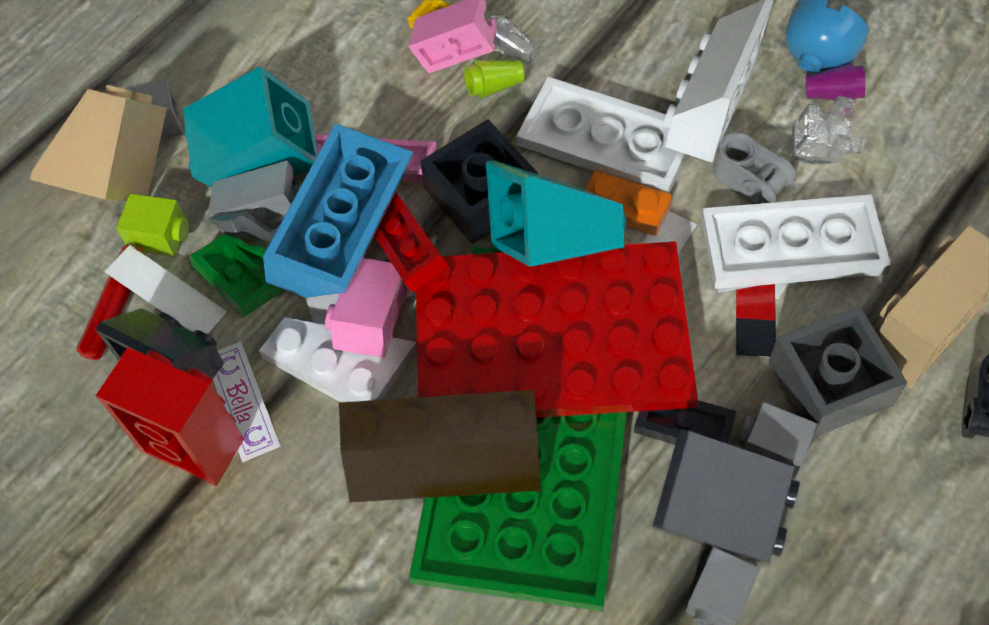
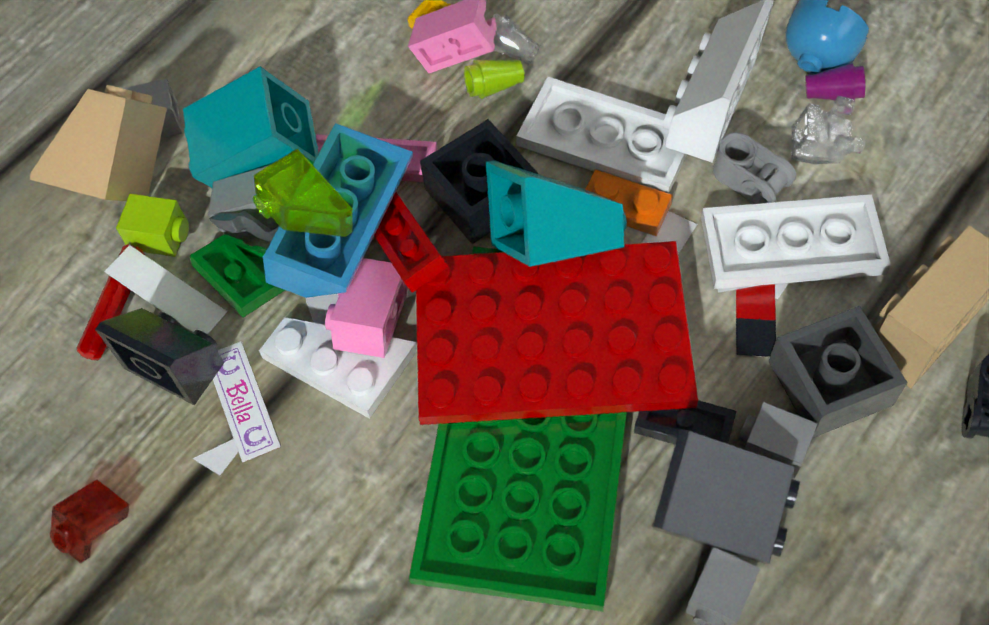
(84, 518): none -> clear red bracket
(171, 414): red brick -> none
(301, 198): none -> clear neon green slope
(439, 446): dark brown slope -> none

